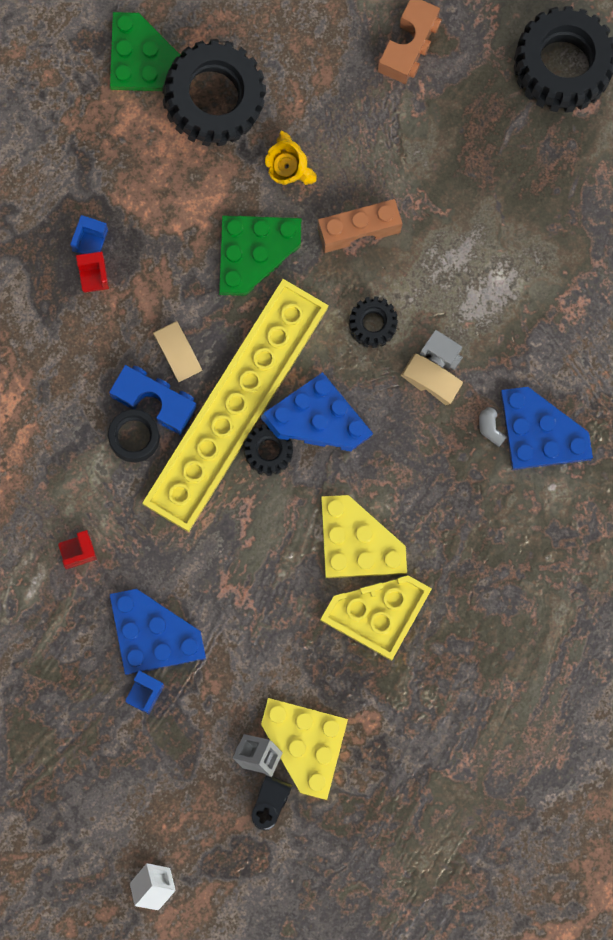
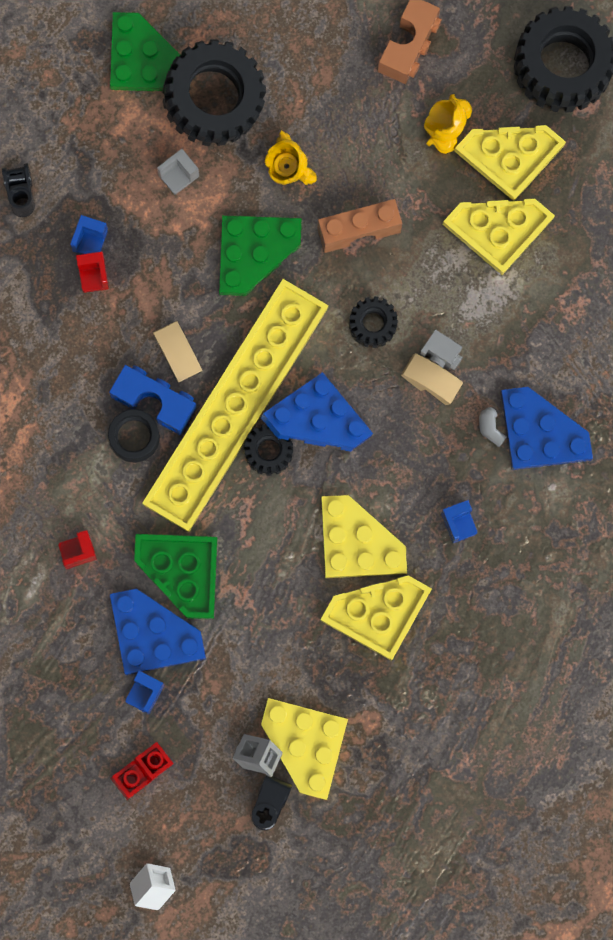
(18, 186): none -> black piece
(142, 771): none -> red slope
(178, 171): none -> light grey panel
(181, 569): none -> green plate
(447, 123): none -> yellow hair
(459, 521): none -> blue panel
(499, 228): none -> light yellow plate
(510, 155): none -> light yellow plate

